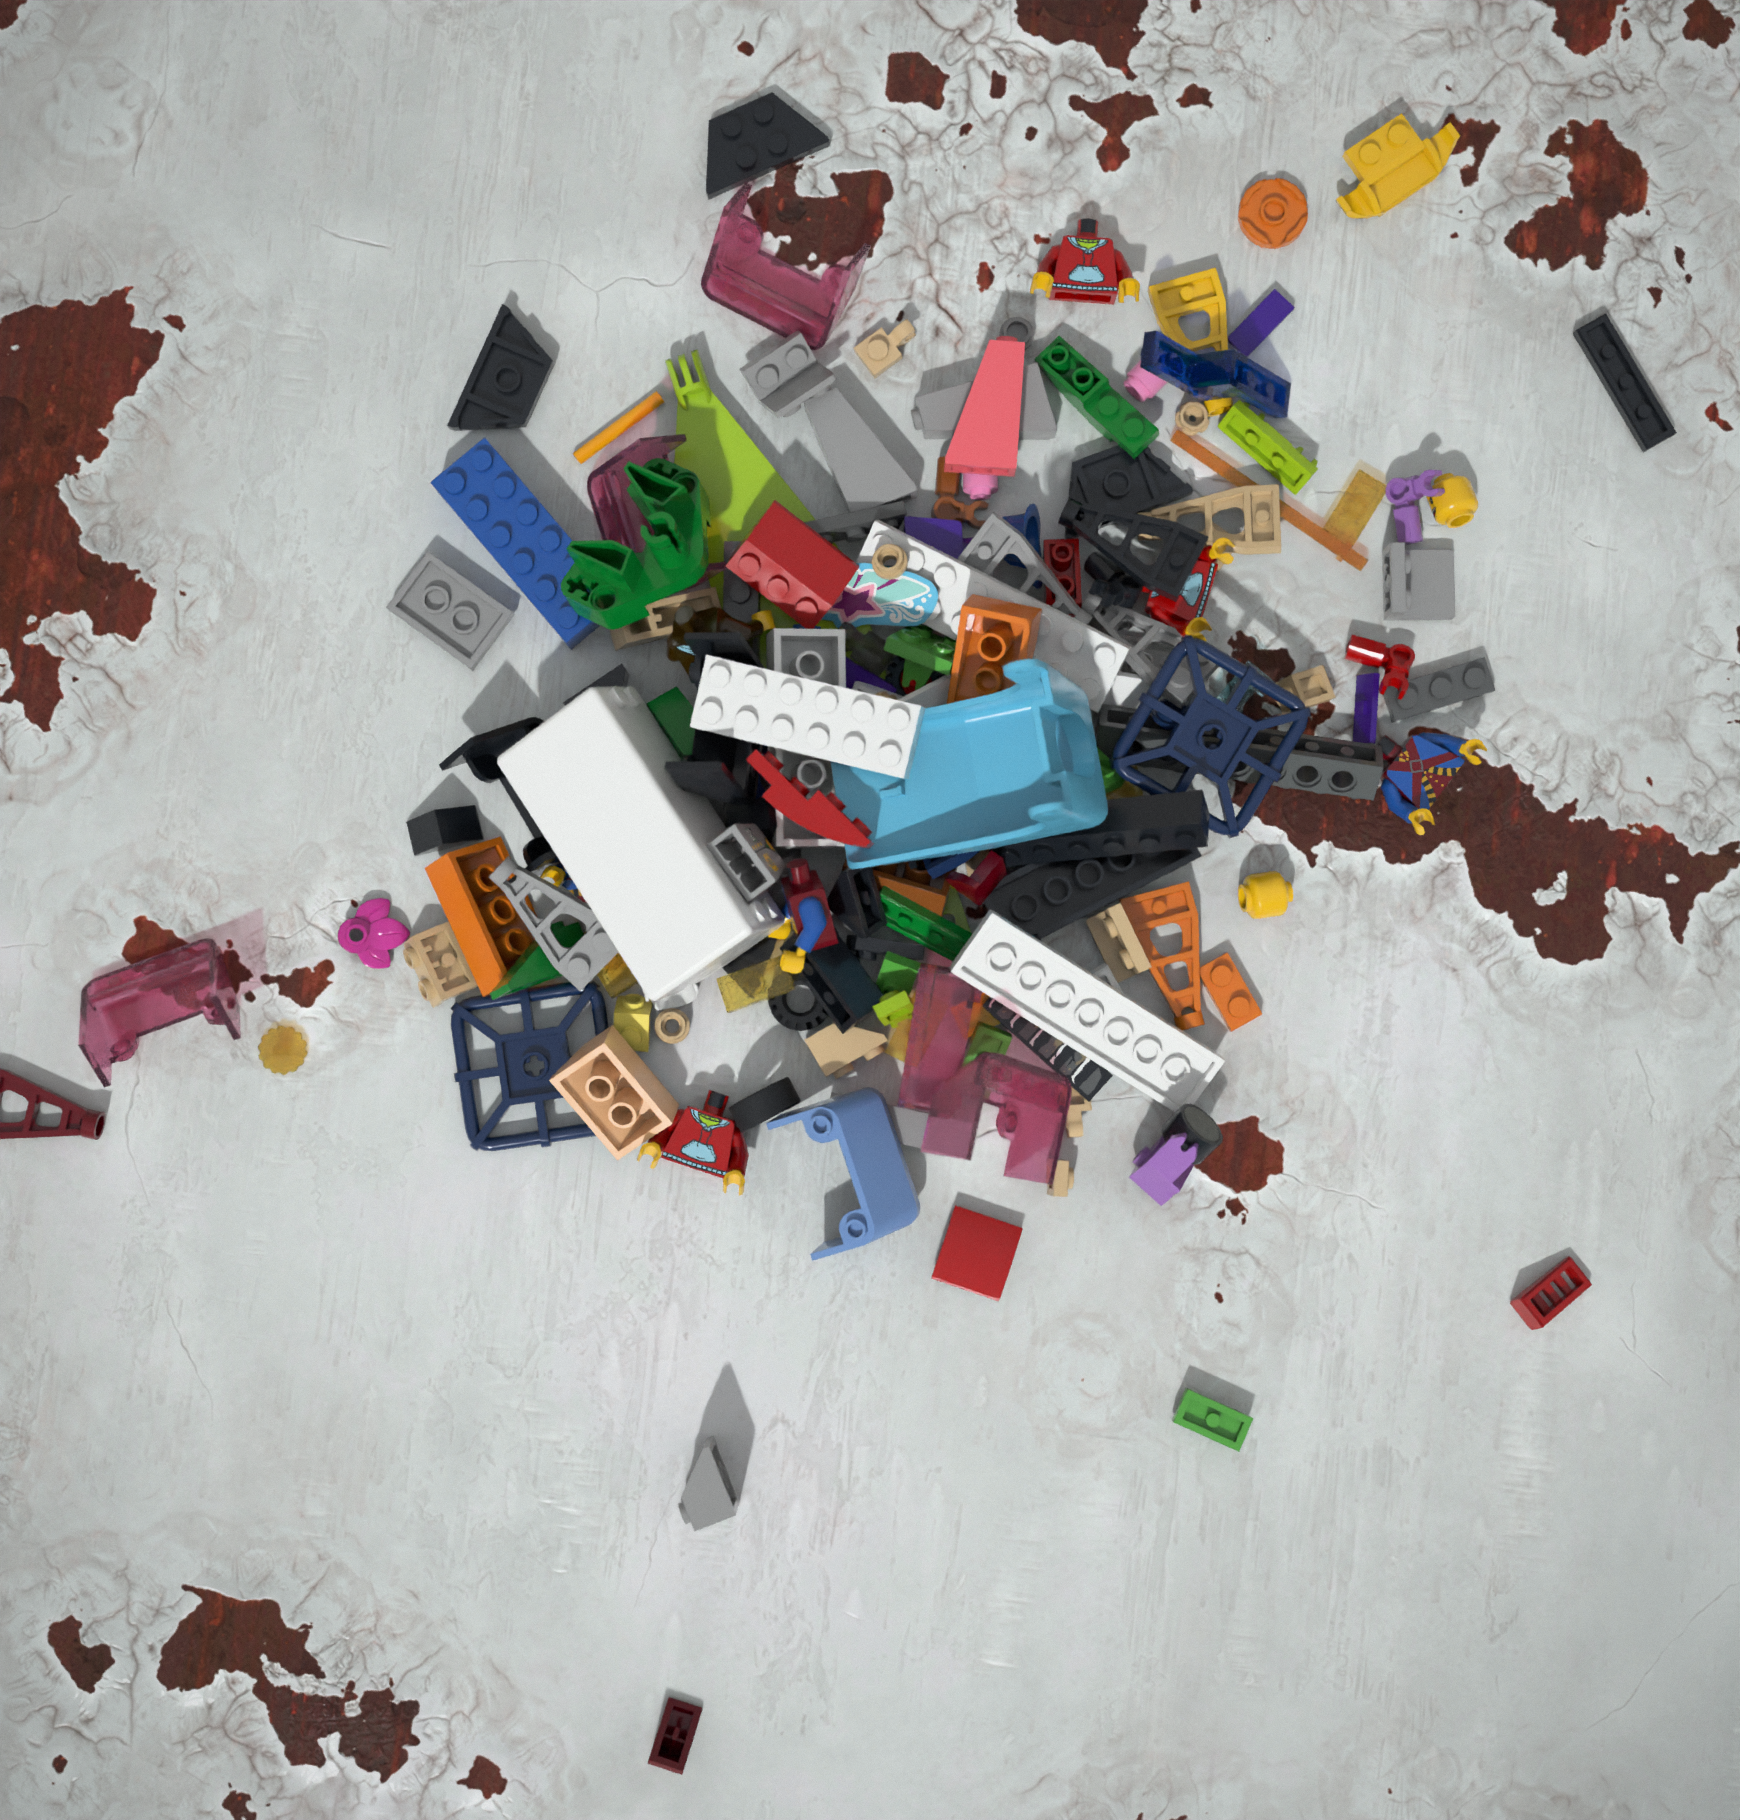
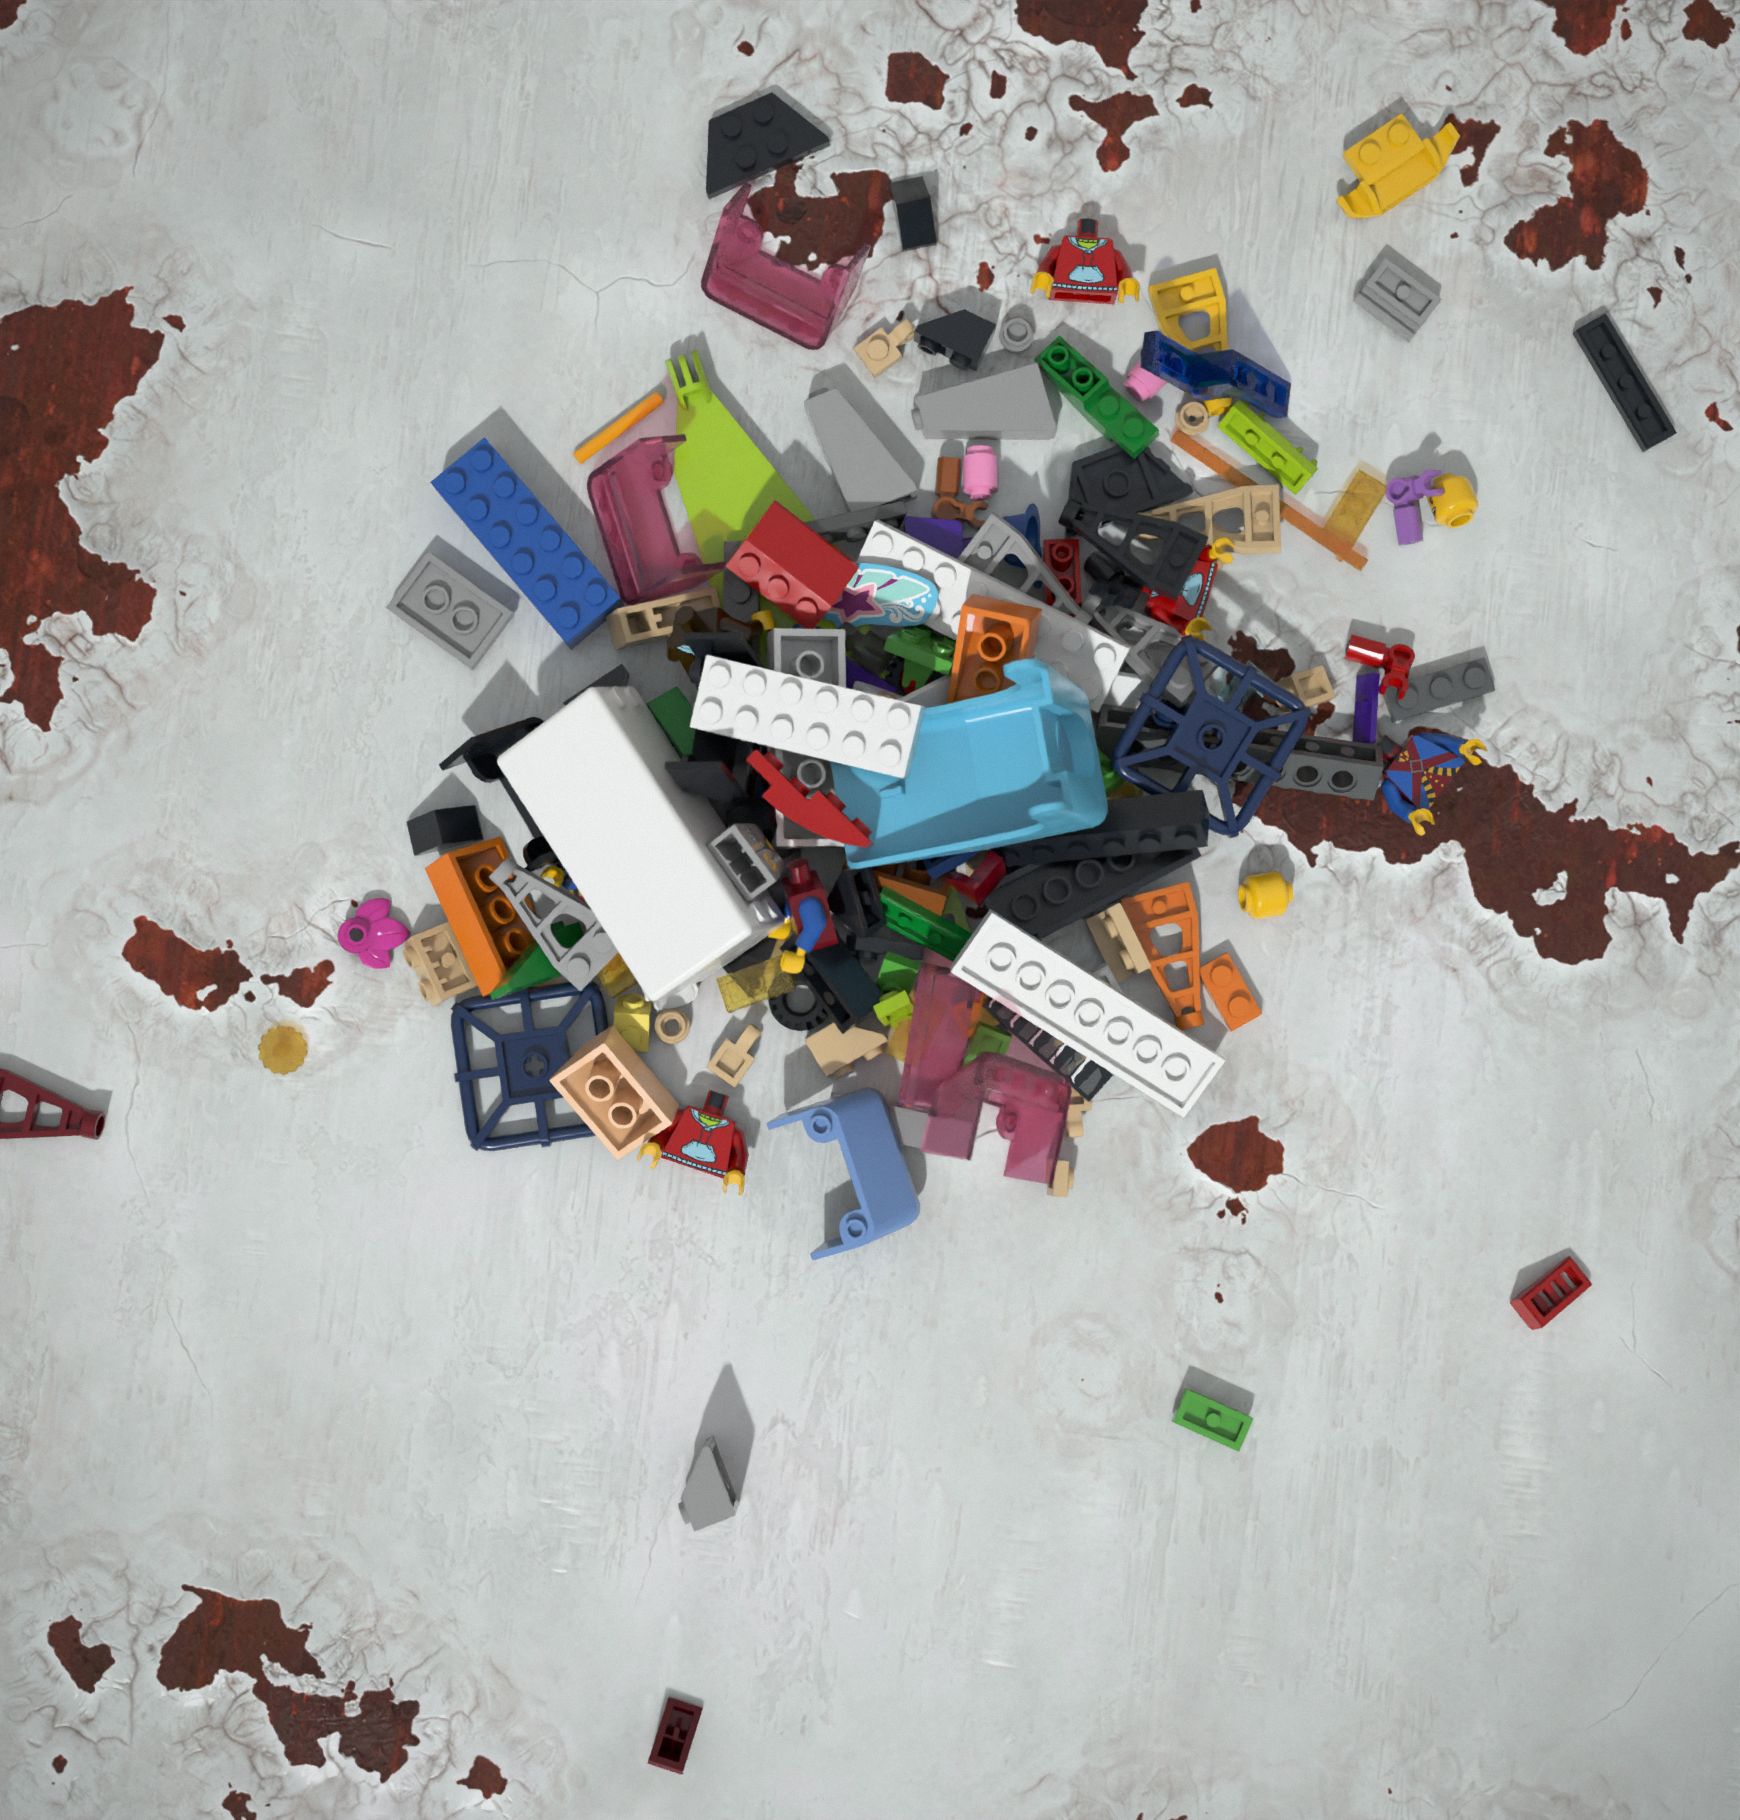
(151, 997): clear pink windscreen -> none
(504, 379): black wing -> none
(671, 561): green piece -> none
(733, 1058): none -> tan plate
(764, 1104): black tyre -> none
(787, 376): light grey bracket -> none
(887, 552): tan plate -> none
(913, 213): none -> black slope
(957, 336): none -> black slope
(977, 1253): red slope -> none
(990, 420): coral slope -> none
(1185, 1141): medium lavender piece -> none
(1260, 323): dark purple piece -> none
(1272, 213): orange tile -> none
(1397, 299): none -> light grey plate
(1418, 583): light grey bracket -> none

